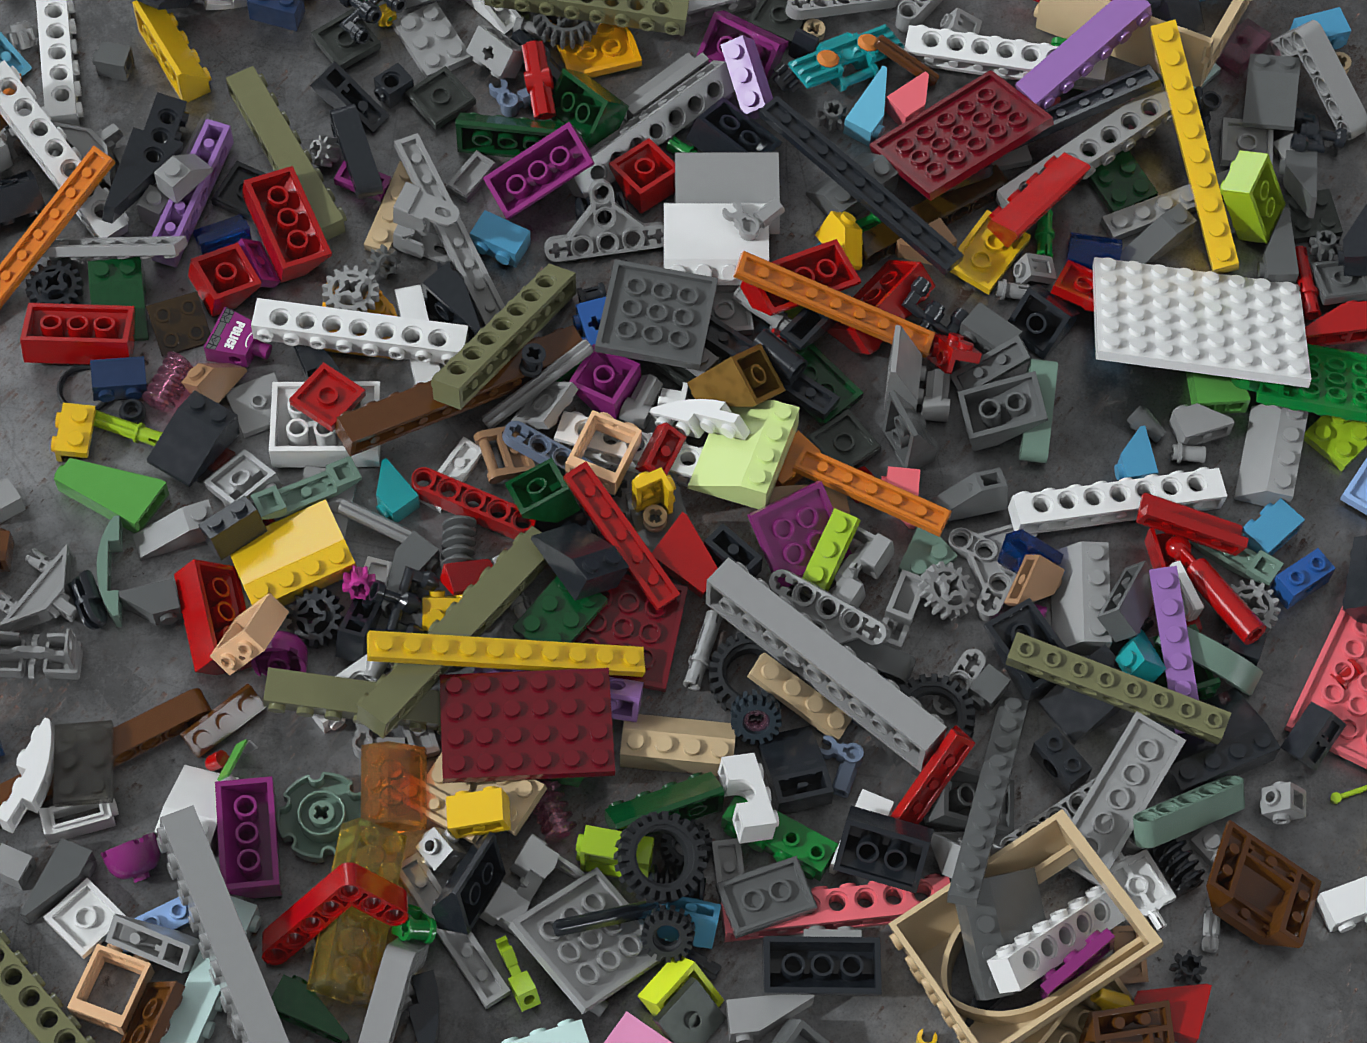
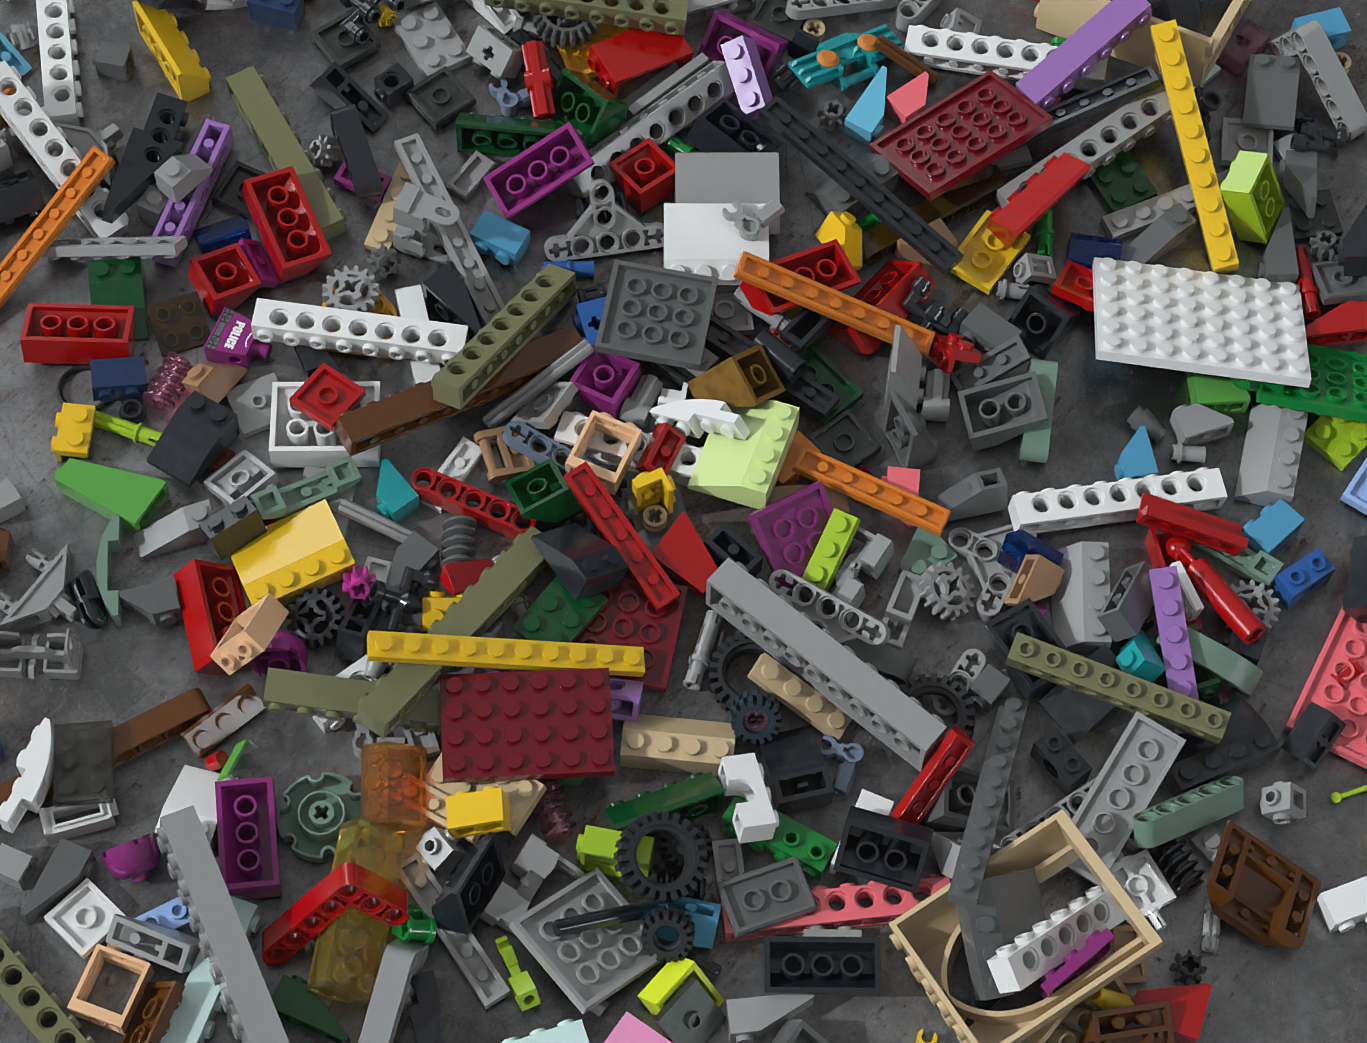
(54, 284): black gear -> none
(532, 360): black bush -> none
(581, 268): none -> blue axle
(634, 55): none -> red panel

